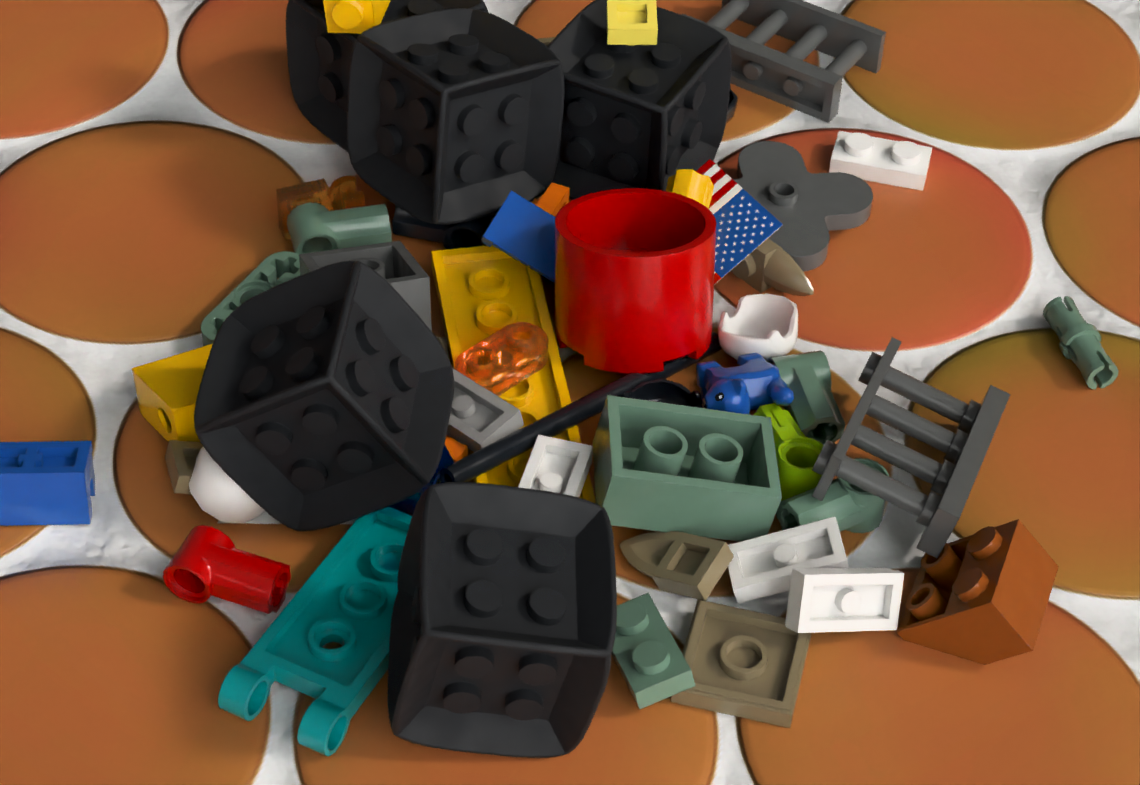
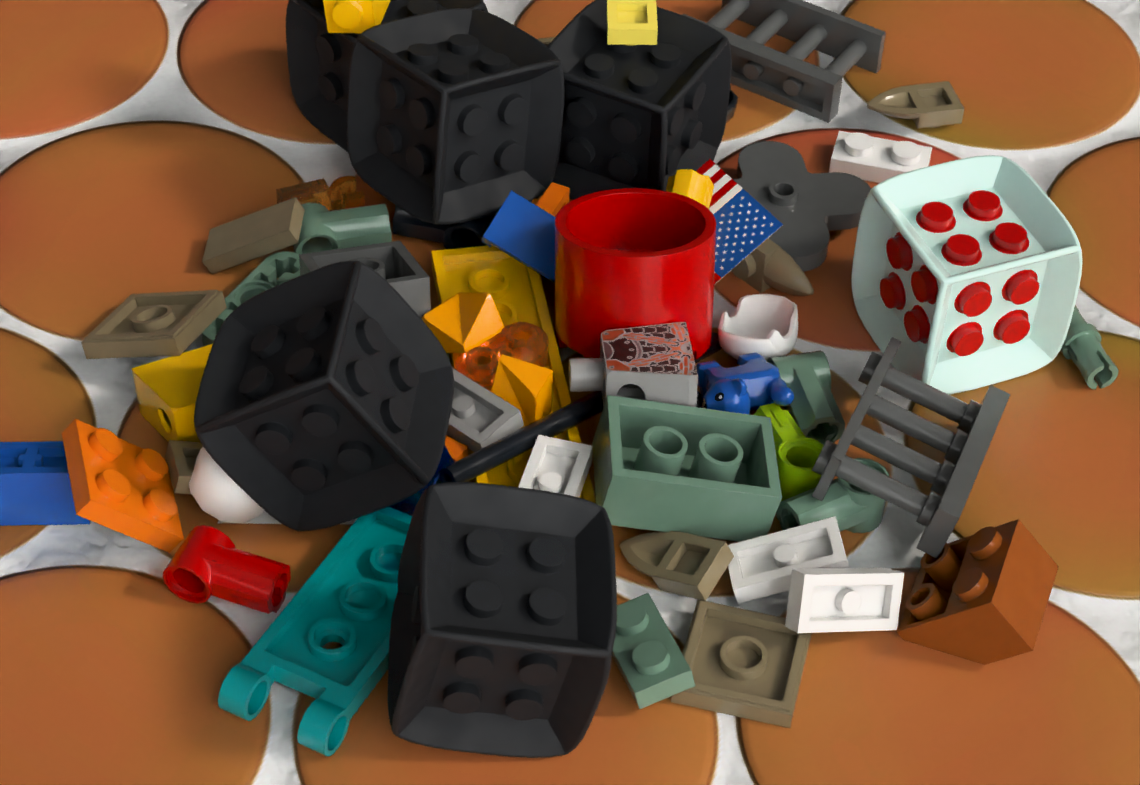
(121, 486): none -> orange plate
(154, 324): none -> dark tan tile
(253, 235): none -> dark tan tile
(464, 321): none -> light orange slope
(524, 387): none -> light orange slope
(641, 364): none -> light grey torso
(927, 104): none -> dark tan plate
(966, 272): none -> light aqua piece

